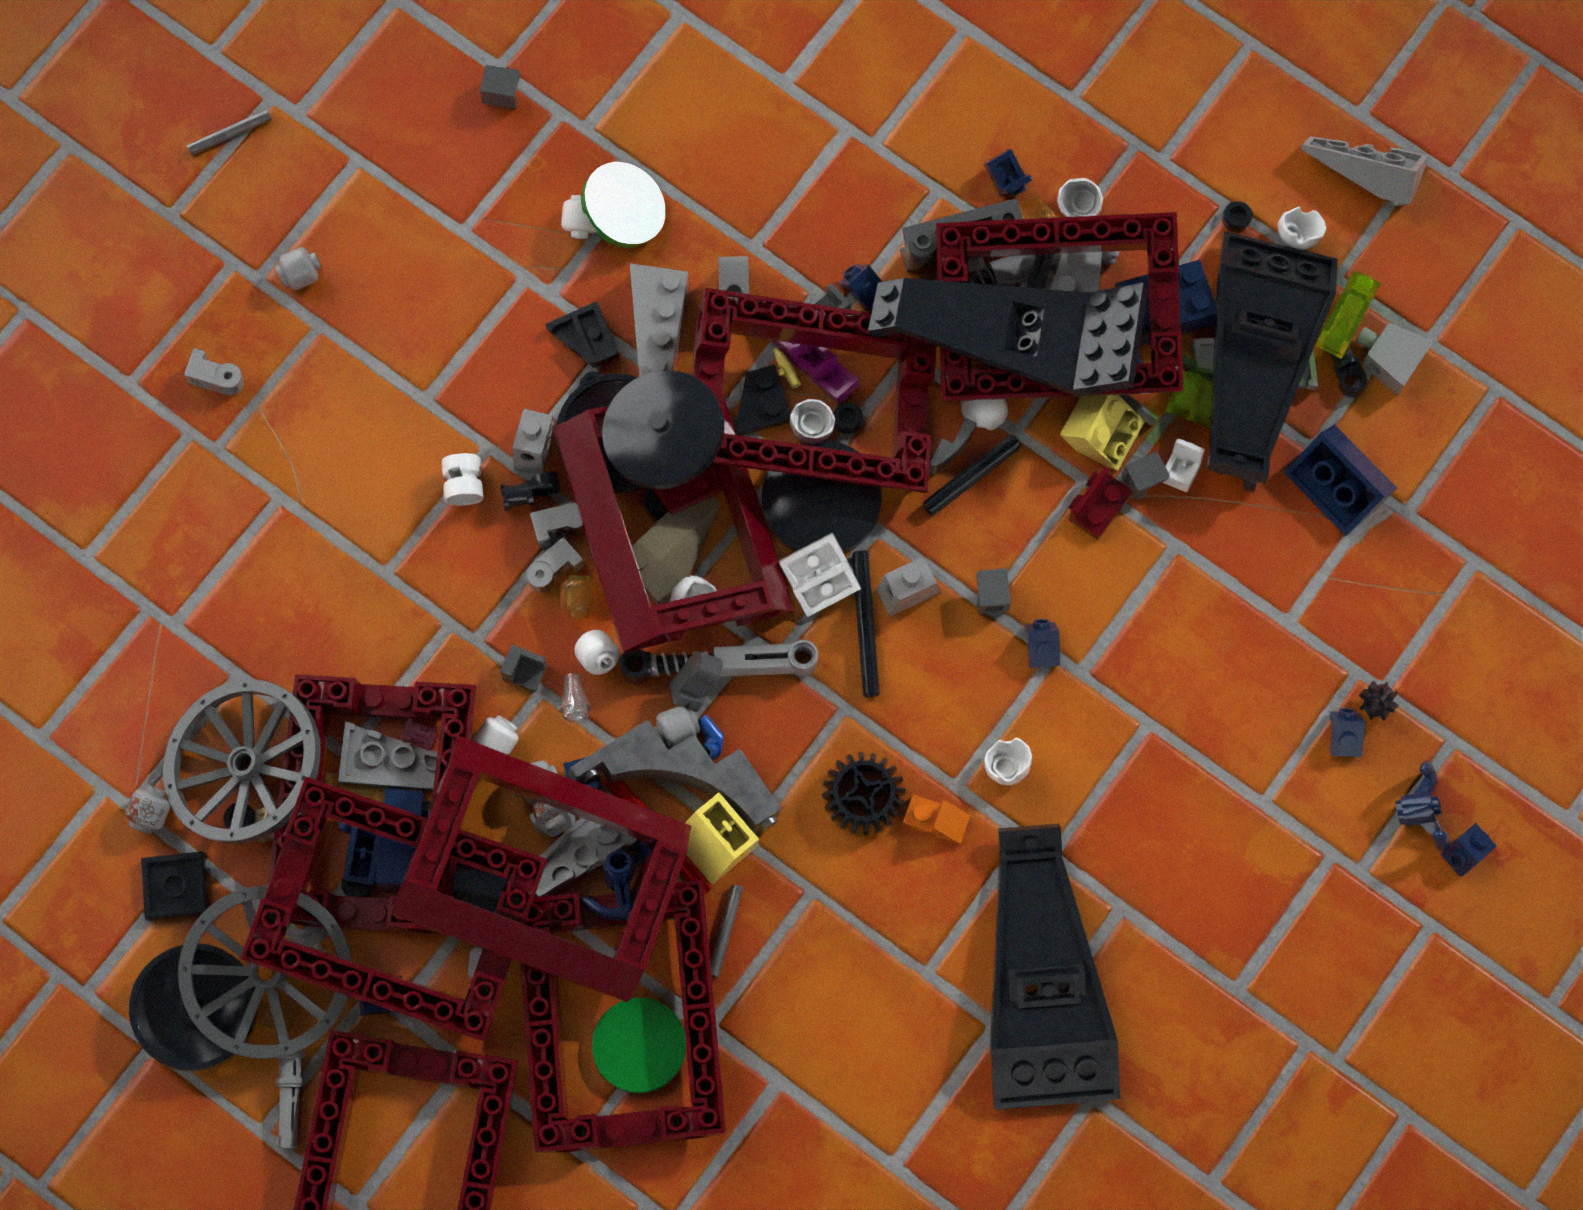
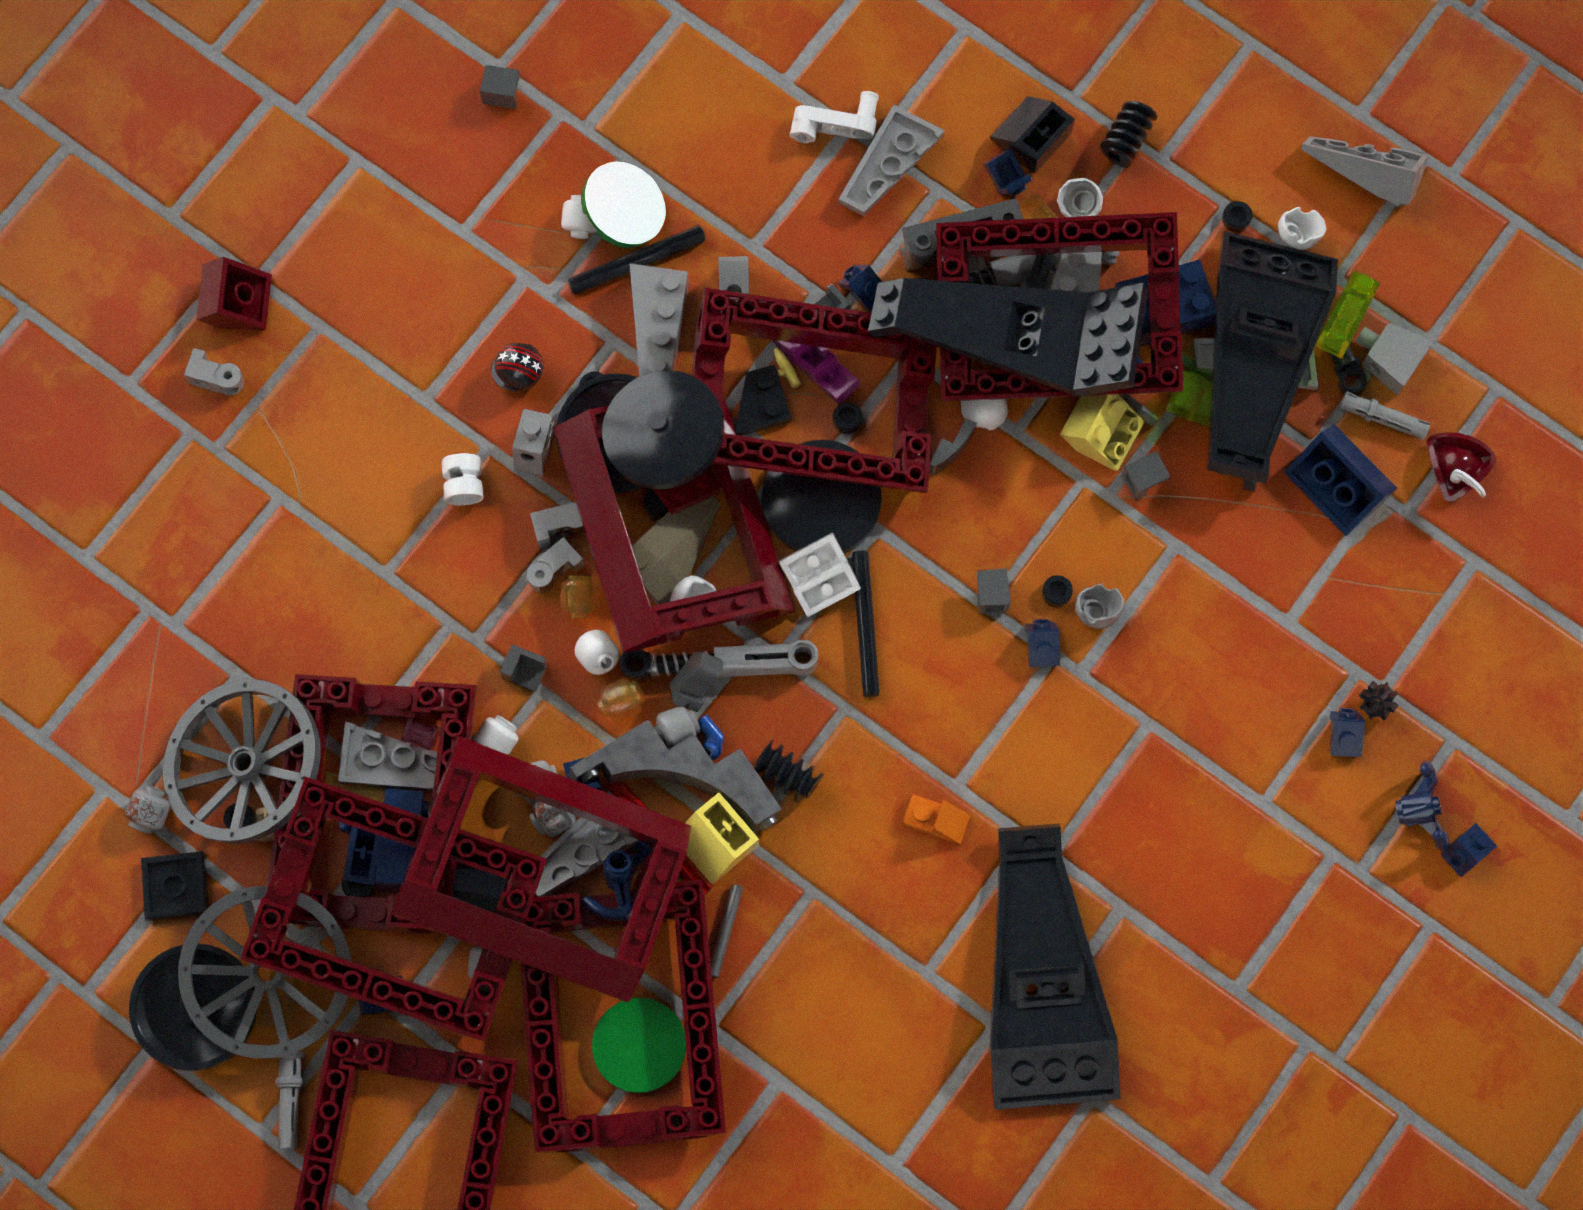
(229, 132): flat silver bar -> none
(233, 295): none -> dark red slope
(298, 268): light grey head -> none
(517, 367): none -> black helmet
(523, 494): black connector -> none
(574, 699): clear cone -> none
(586, 334): black wing -> none
(621, 699): none -> clear yellow head
(641, 257): none -> black axle
(787, 772): none -> black piece
(810, 120): none -> white beam
(812, 421): white hair -> none
(877, 787): black gear -> none
(892, 153): none -> light grey wing
(908, 586): light grey torso -> none
(971, 475): black axle -> none
(1008, 761): white hair -> none
(1034, 131): none -> black slope
(1057, 591): none -> black tile
(1099, 504): dark red bracket -> none
(1099, 606): none -> light grey hair
(1127, 131): none -> black piece
(1183, 464): white bracket -> none
(1373, 411): none -> light grey pin
(1459, 463): none -> dark red hat

